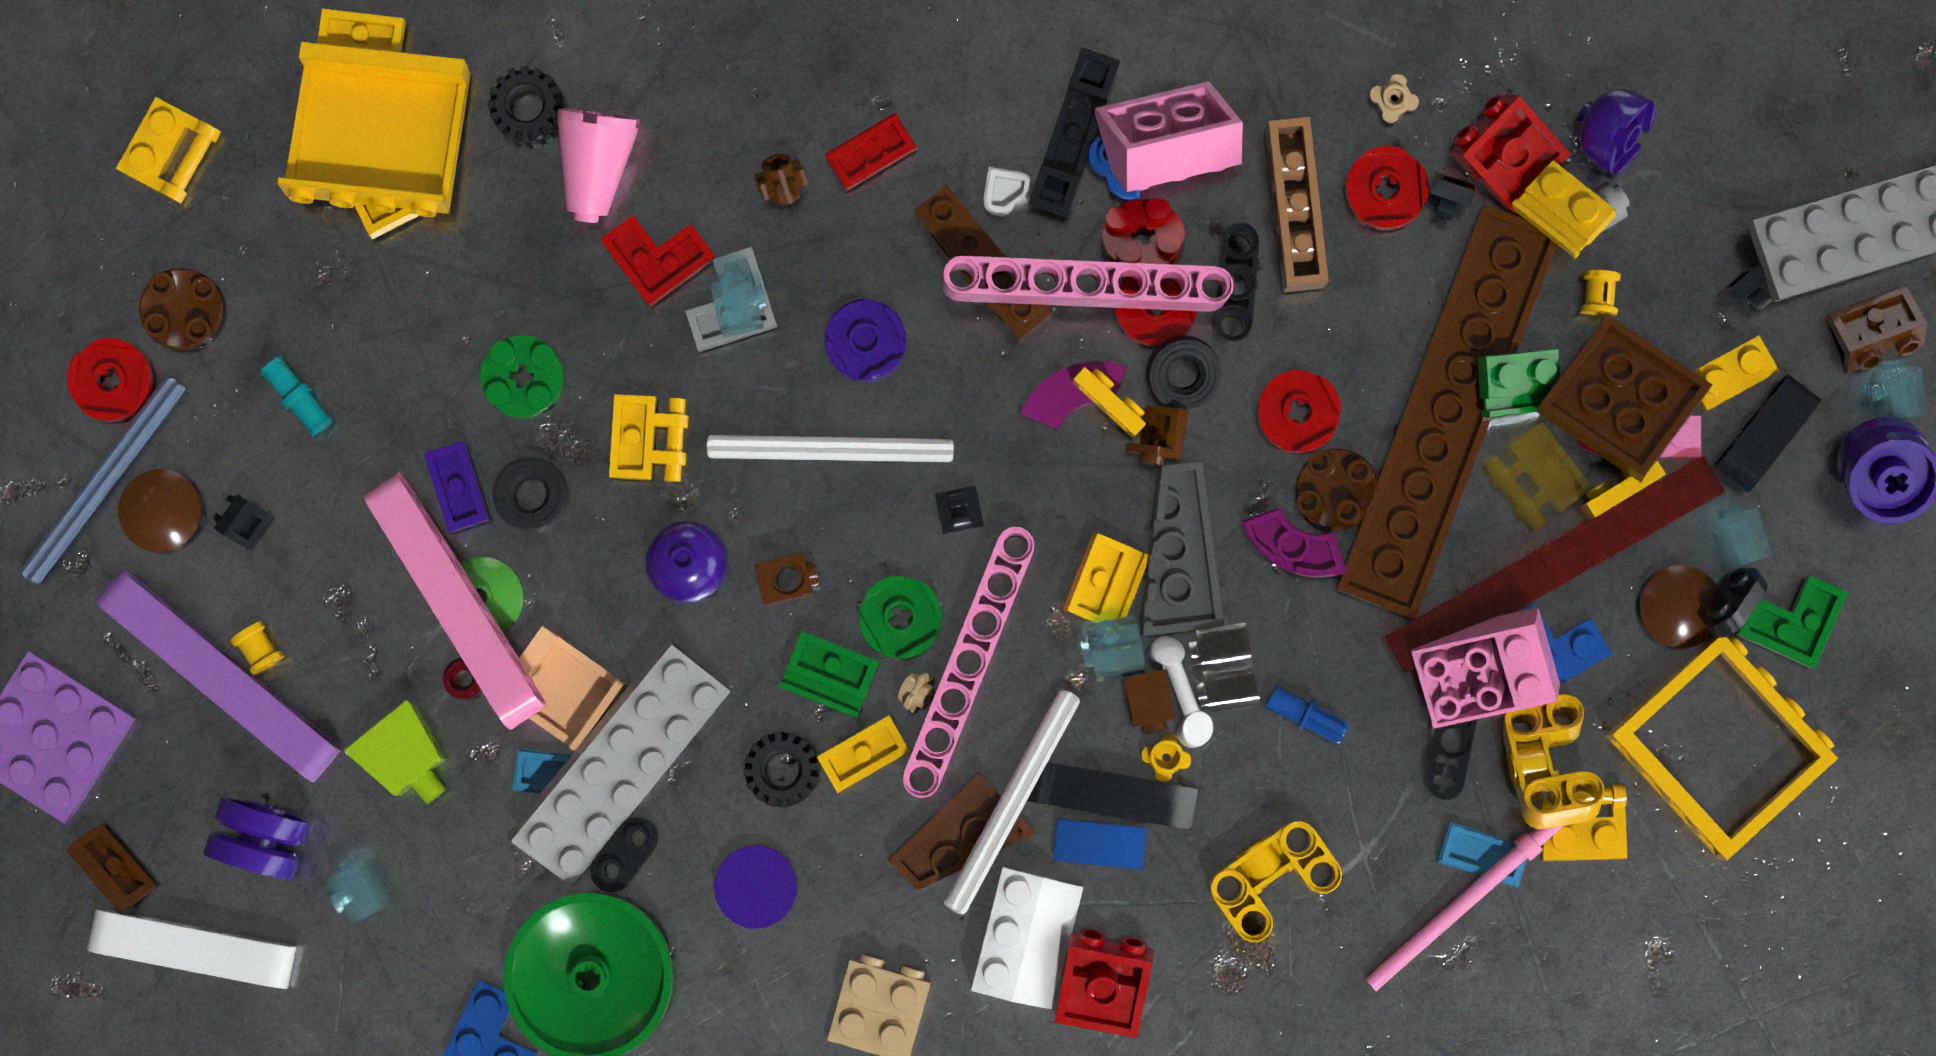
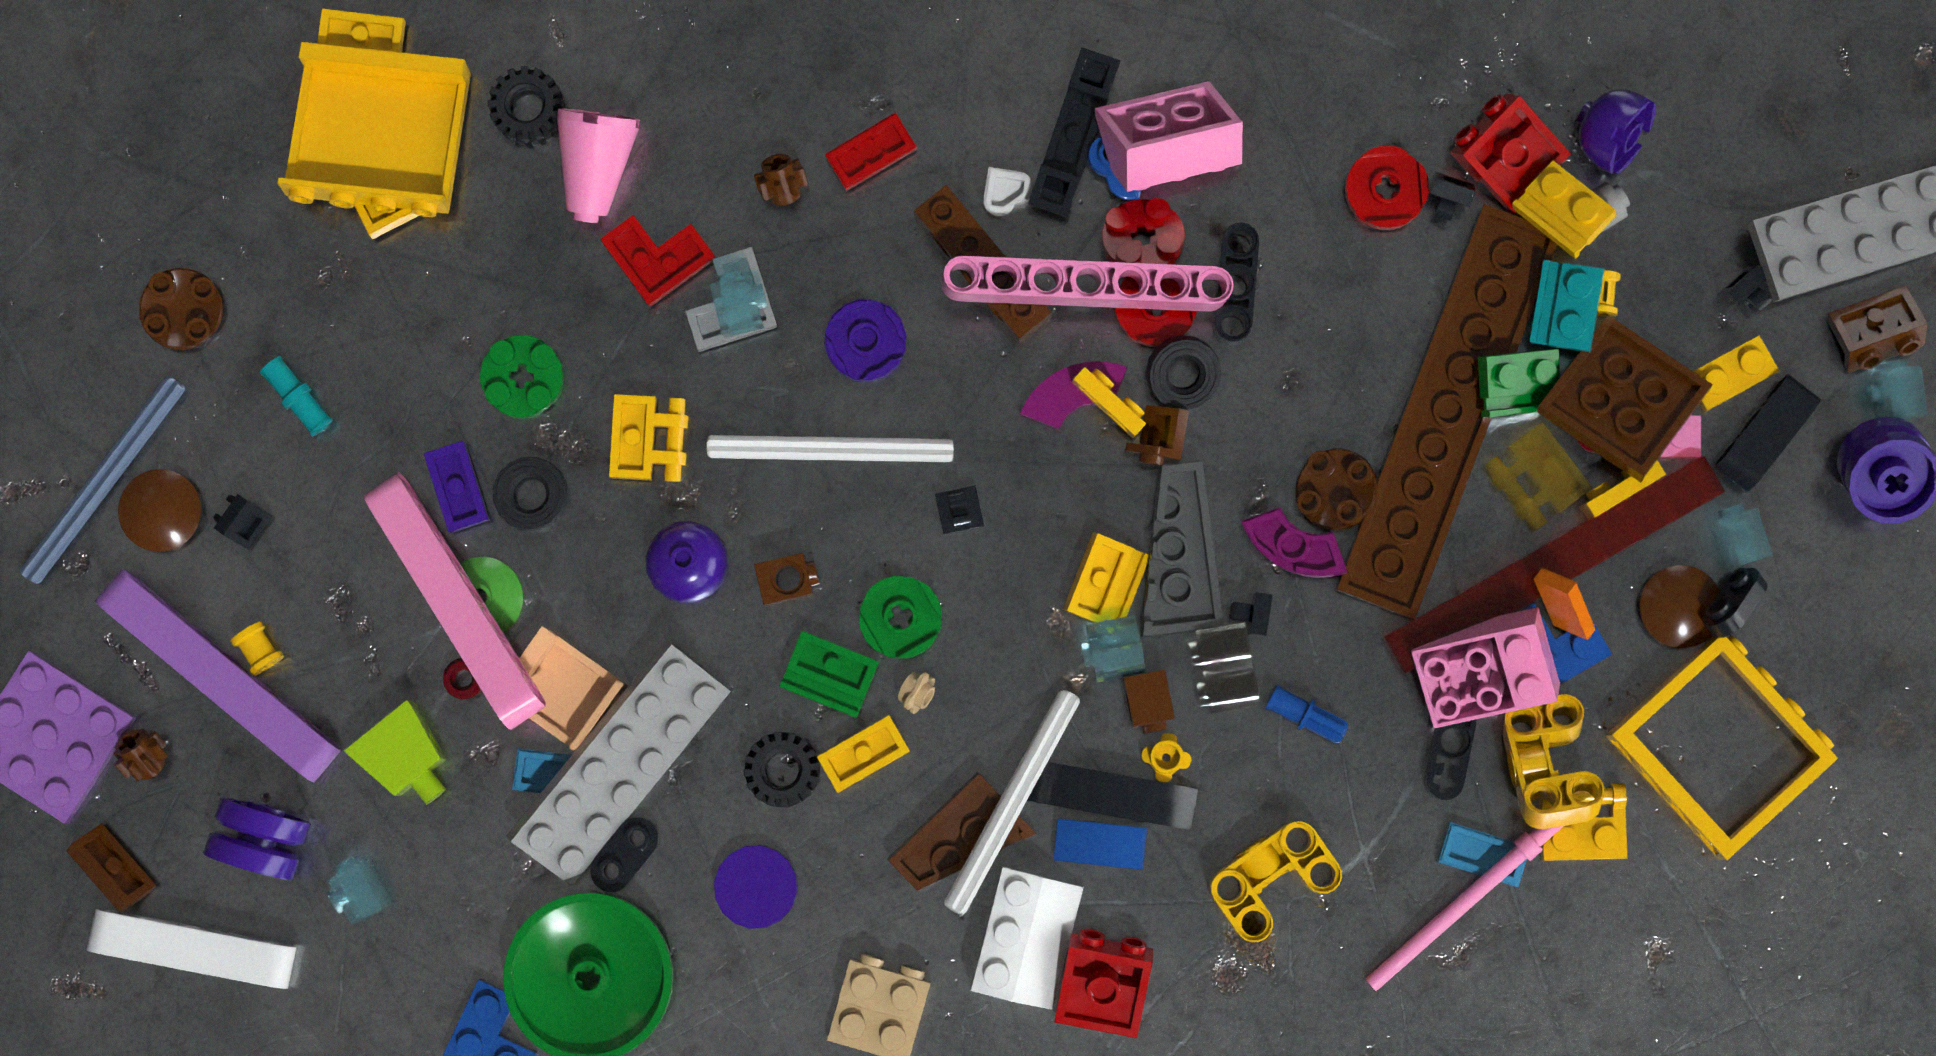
(96, 360): red plate -> none
(140, 754): none -> reddish brown gear
(157, 144): yellow plate -> none
(969, 641): bright pink beam -> none
(1195, 726): white bar -> none
(1256, 614): none -> black tile
(1296, 204): medium nougat brick -> none
(1321, 419): red plate -> none
(1389, 109): tan plate -> none
(1564, 603): none -> orange tile
(1567, 306): none -> teal plate
(1804, 630): green plate -> none

